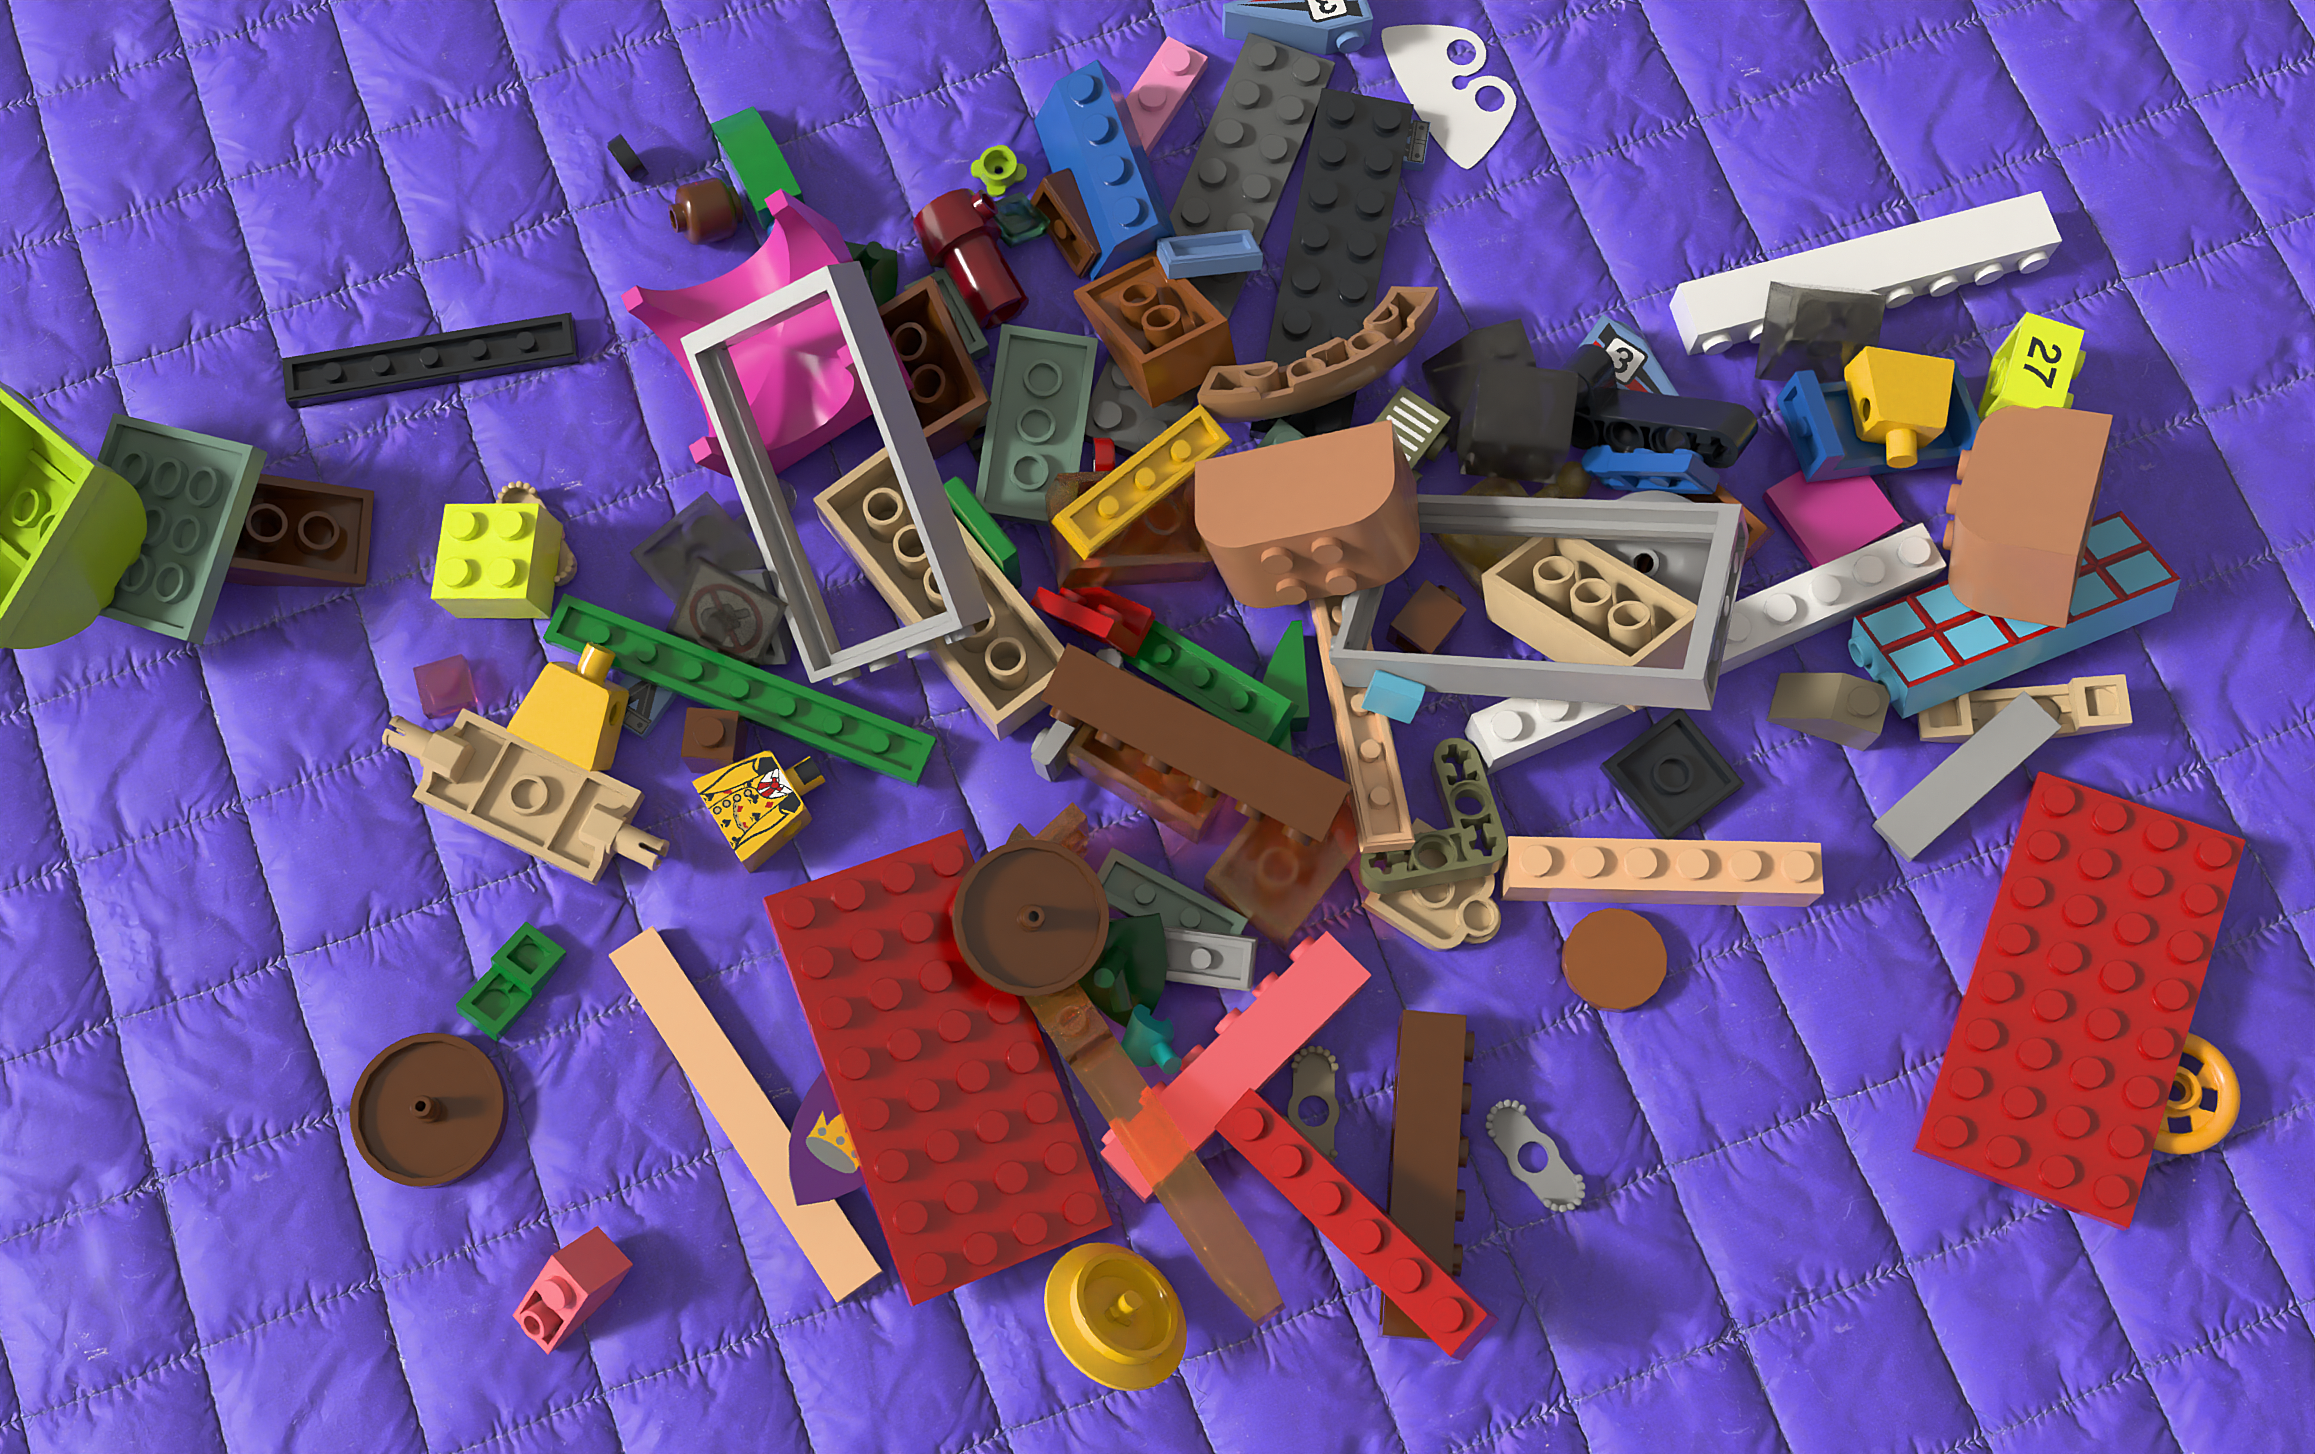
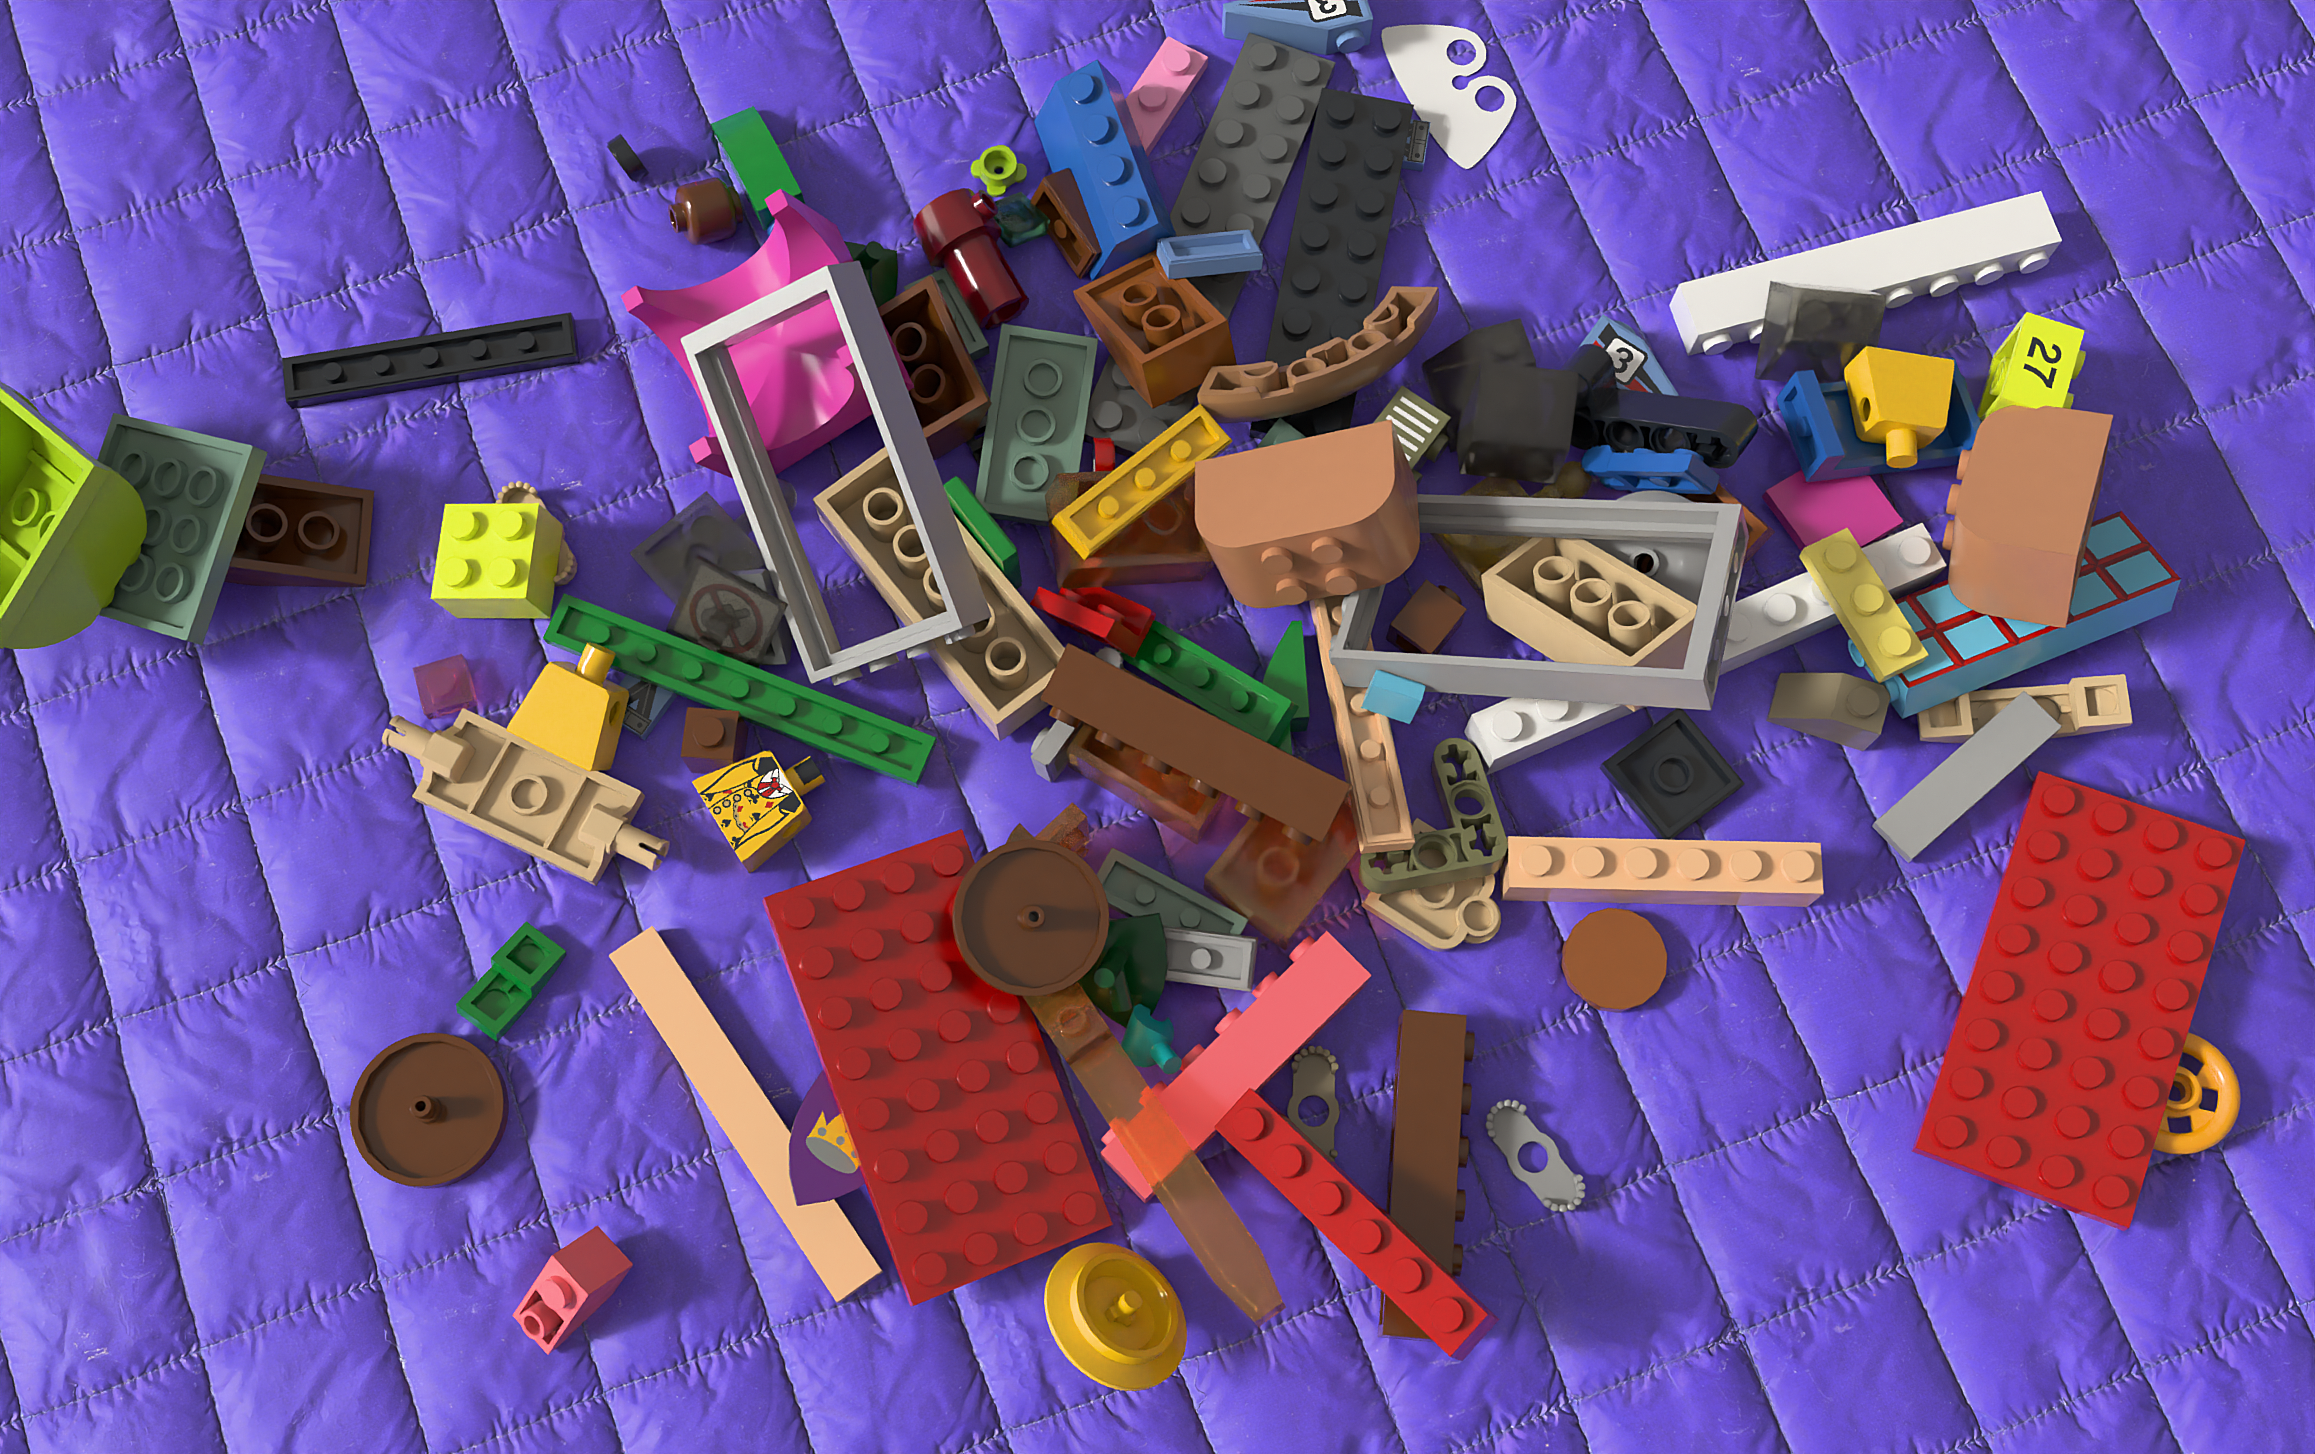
(1863, 605): none -> light yellow plate

